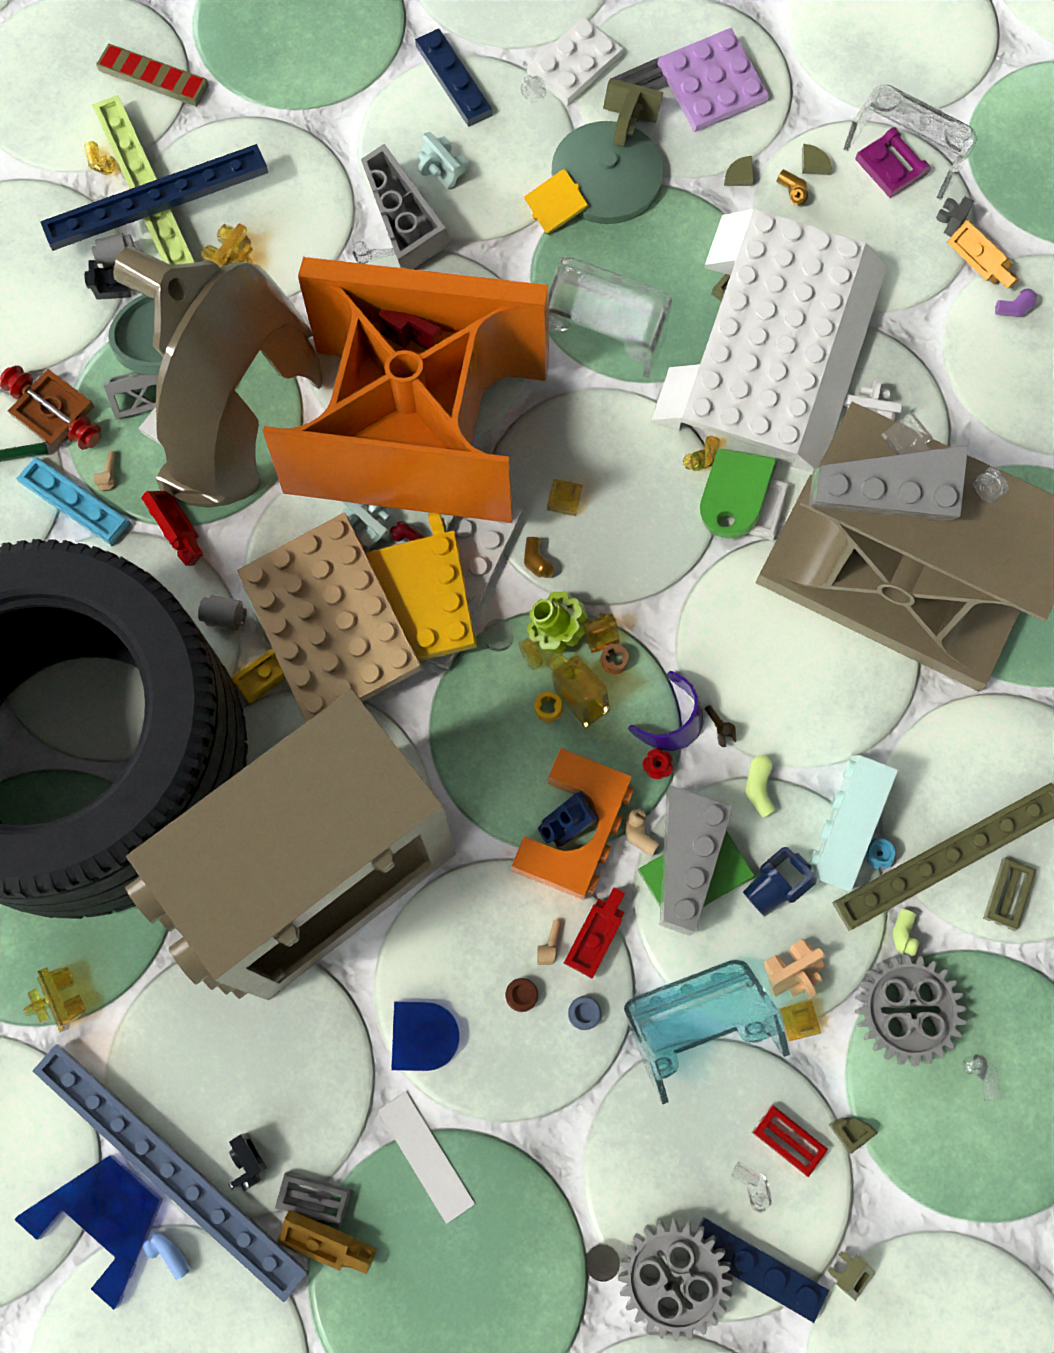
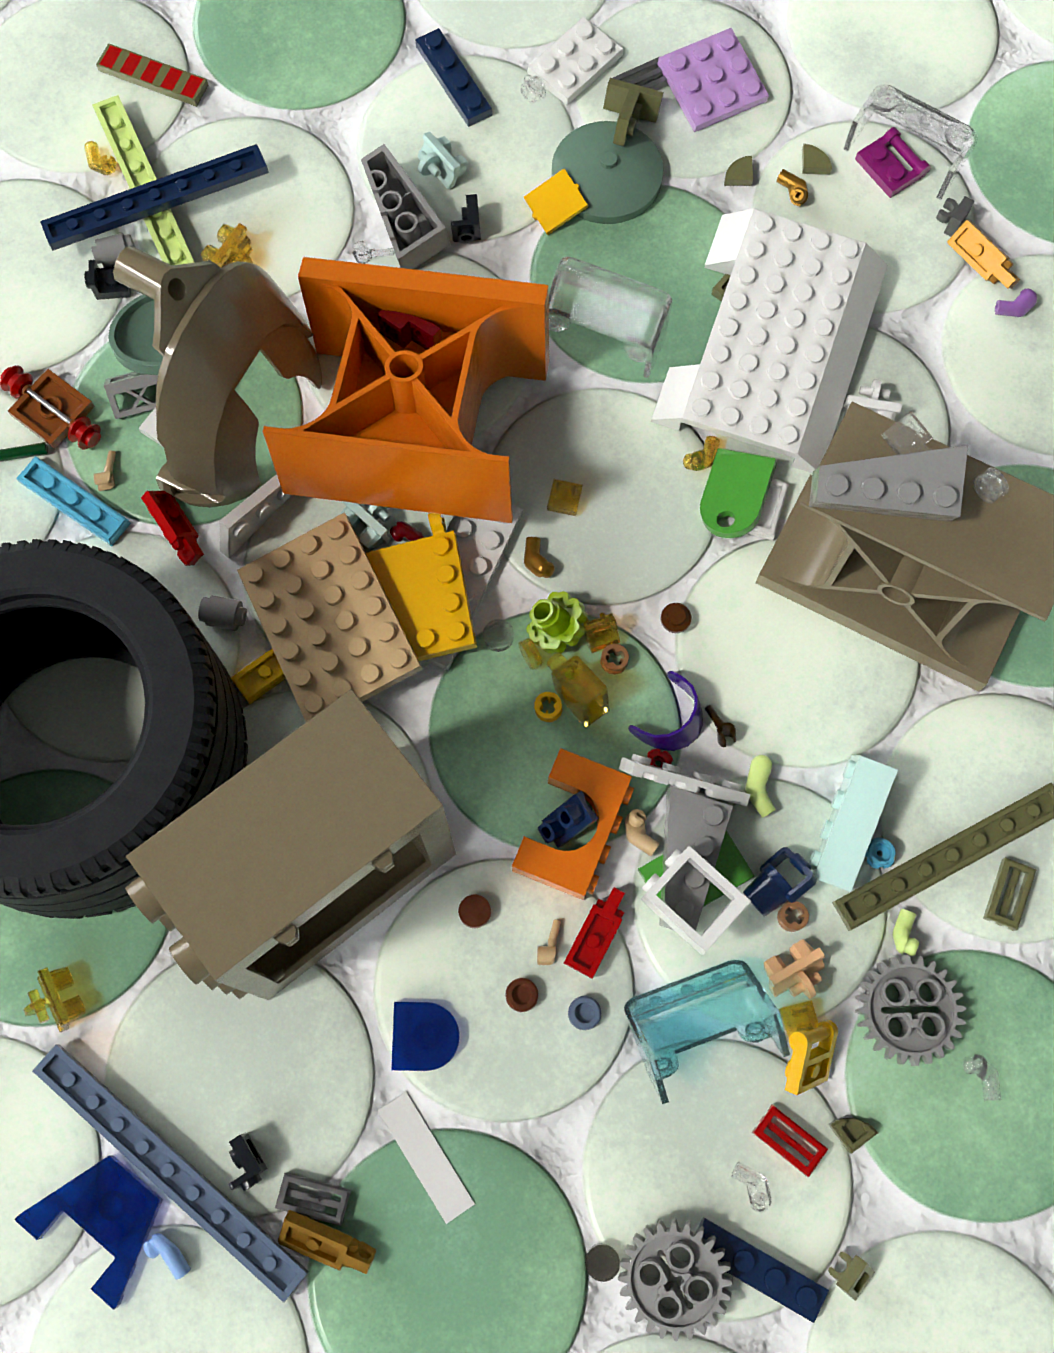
(250, 516): none -> white wing
(469, 227): none -> black bracket
(474, 911): none -> copper tile
(671, 774): none -> white wing
(676, 618): none -> reddish brown plate
(719, 925): none -> white window
(794, 926): none -> medium nougat bush
(810, 1066): none -> yellow plate

